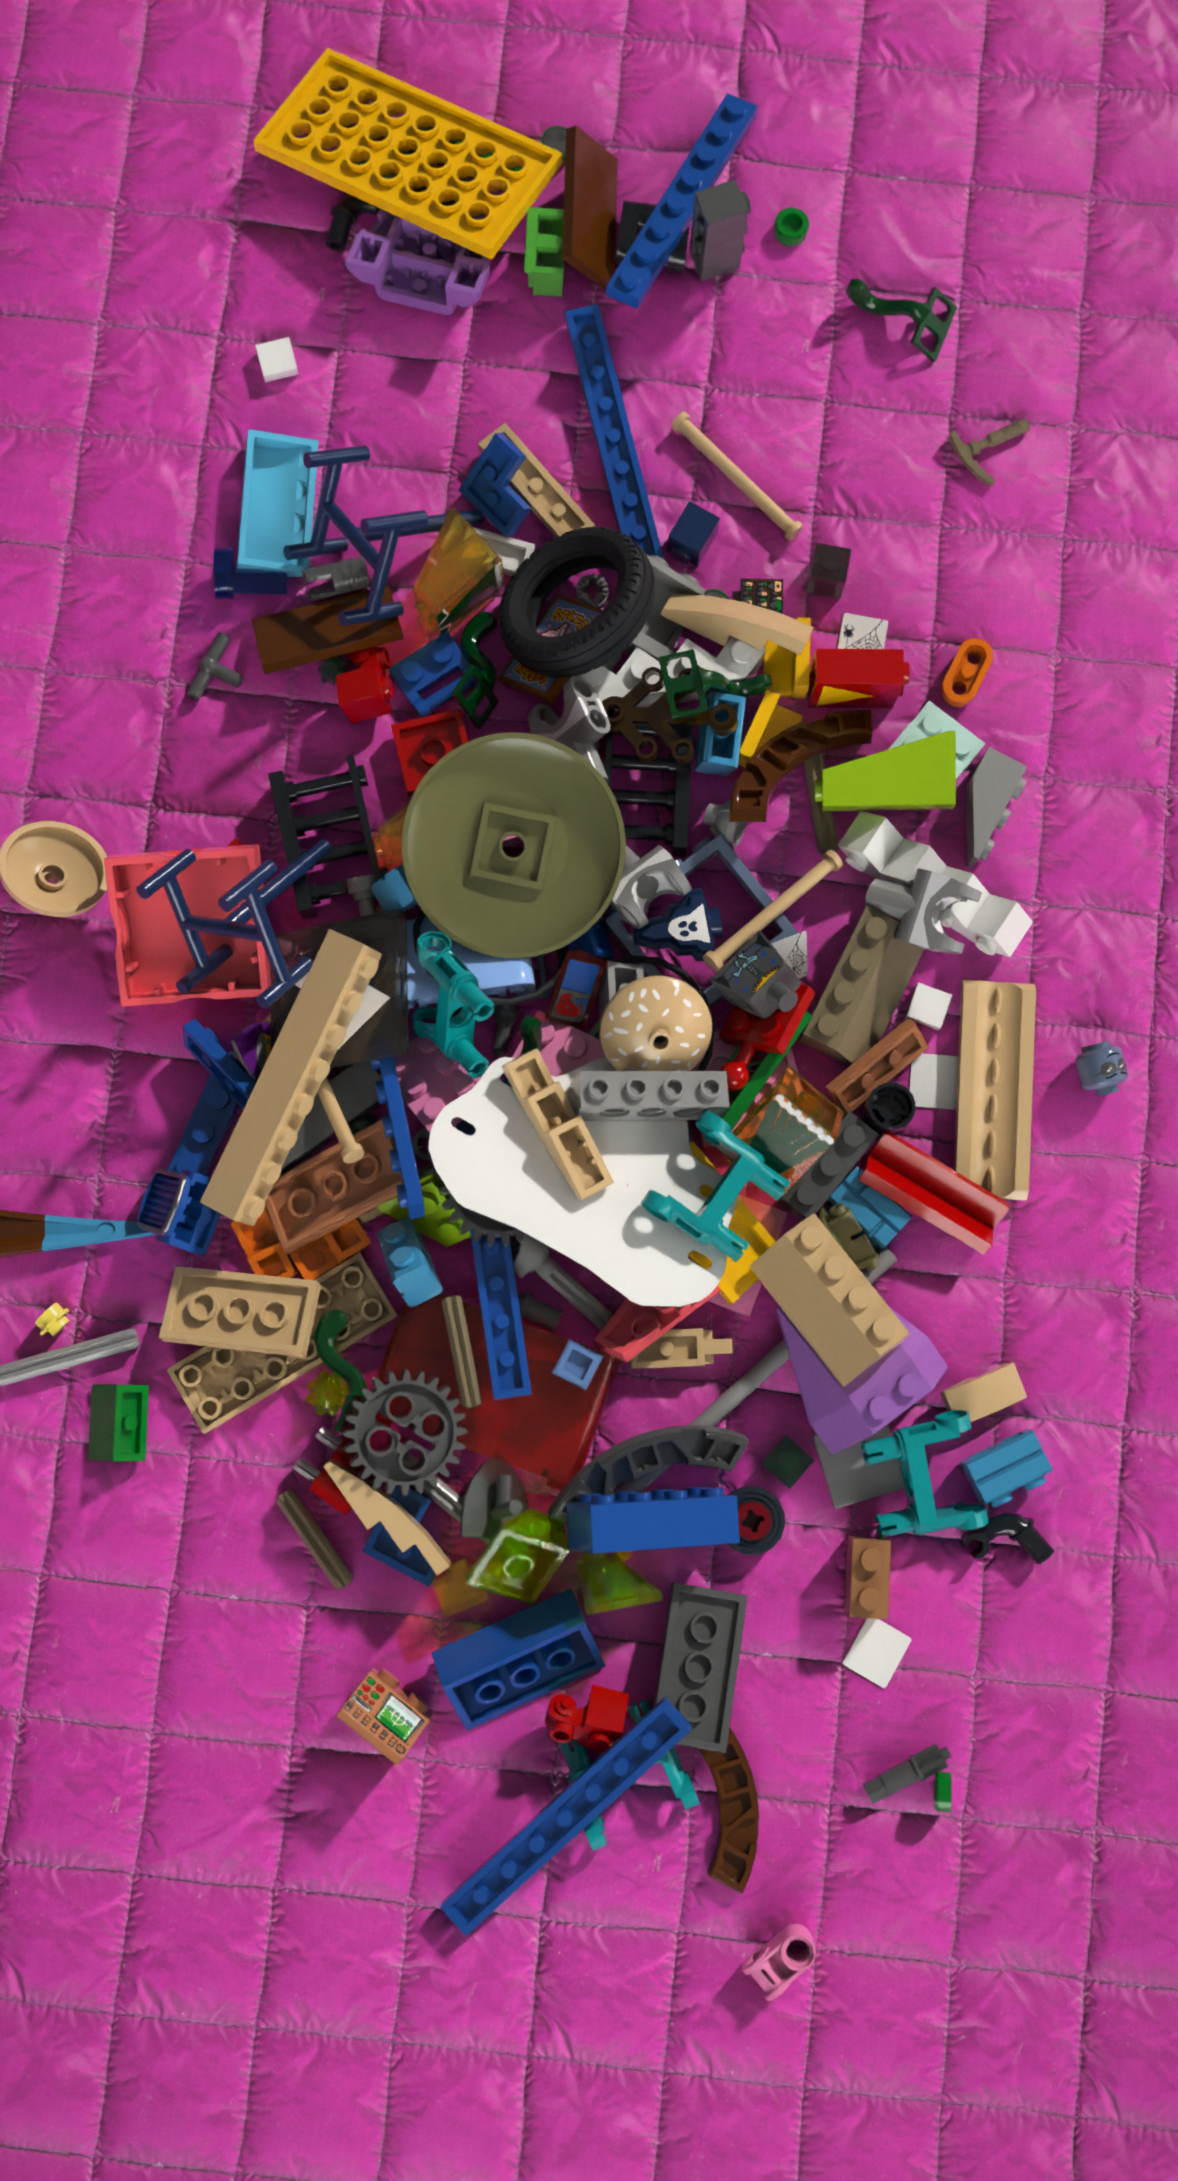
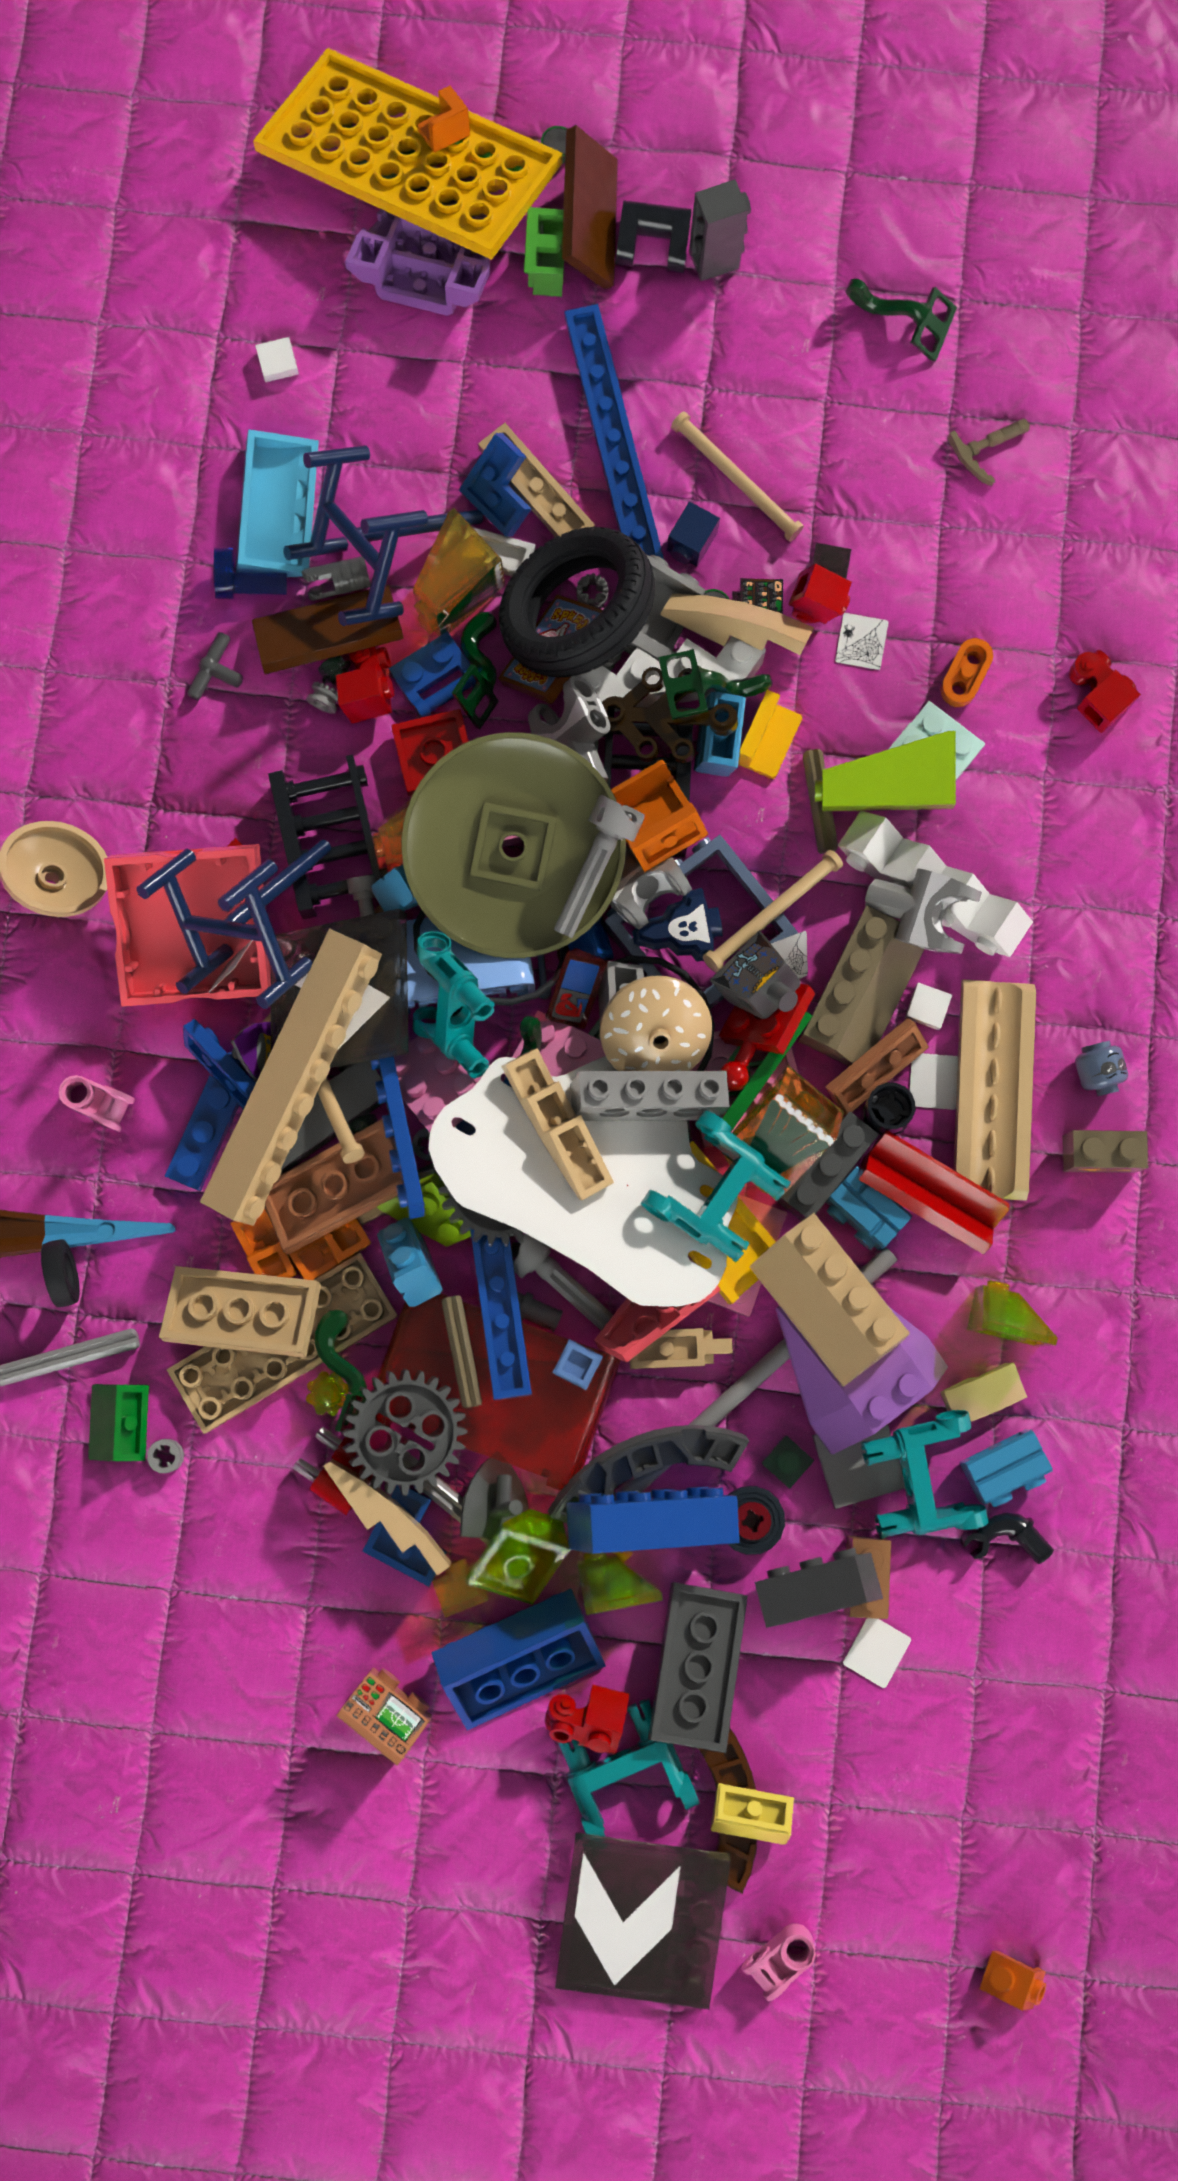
(53, 1320): light yellow plate -> none
(60, 1273): none -> black tyre
(101, 1104): none -> bright pink piece
(155, 1462): none -> light grey bush
(175, 1212): blue piece -> none
(230, 965): none -> white sticker
(314, 1539): dark tan axle -> none
(323, 698): none -> light grey bush
(342, 219): black piece -> none
(449, 125): none -> orange panel
(505, 1017): dark grey piece -> none
(566, 1816): blue plate -> none
(613, 824): none -> light grey piece
(642, 1921): none -> clear smoke plate
(669, 817): none -> orange panel
(675, 208): blue plate -> none
(718, 818): light grey piece -> none
(752, 1814): none -> light yellow slope
(786, 751): reddish brown tile -> none
(787, 669): yellow panel -> none
(791, 226): green tile -> none
(818, 1587): none -> dark grey brick
(819, 595): none -> red brick
(842, 1226): olive hinge -> none
(857, 678): red brick -> none
(907, 1773): dark grey piece -> none
(942, 1791): green tile -> none
(987, 795): light grey slope -> none
(1007, 1316): none -> clear neon green slope
(1013, 1981): none -> orange bracket
(1105, 1151): none -> dark tan brick
(1110, 691): none -> red brick

